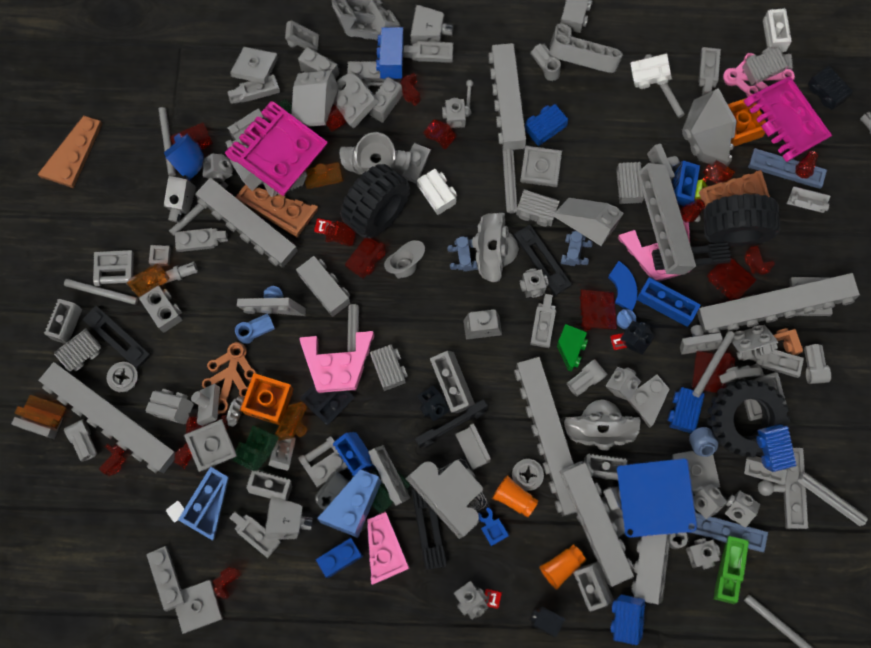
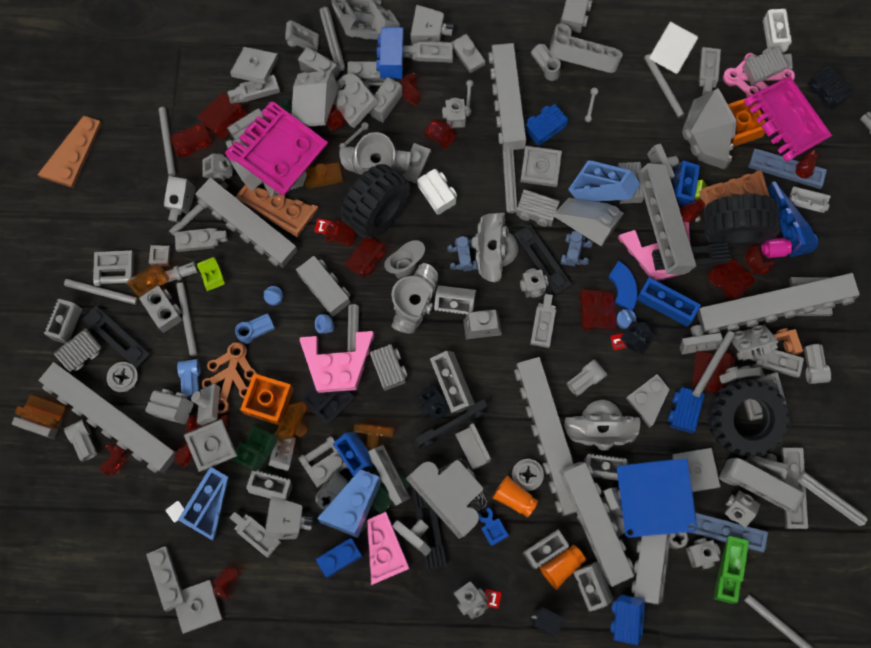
(185, 156): blue brick -> none
(186, 319): none -> light grey bar
(189, 372): none -> medium blue piece
(211, 273): none -> lime bracket
(221, 115): none -> clear red hinge
(234, 411): light grey gear -> none
(271, 305): light grey wing -> none
(324, 324): none -> medium blue tile
(332, 38): none -> light grey axle
(364, 126): none -> light grey hinge
(373, 432): none -> clear orange tile
(413, 535): none -> light grey tile
(422, 283): none -> light grey piece
(454, 300): none -> light grey brick
(468, 53): none -> light grey tile
(546, 549): none -> light grey brick
(570, 344): green slope -> none
(594, 91): none -> light grey hinge
(604, 183): none -> medium blue wedge
(623, 383): light grey brick -> none
(651, 71): white brick -> none
(673, 47): none -> white sticker
(703, 442): sand blue head -> none
(708, 500): light grey brick -> none
(718, 173): clear red bracket -> none
(762, 484): none -> light grey beam
(776, 248): none -> dark pink brick
(776, 448): blue brick -> none
(793, 224): none -> blue wedge

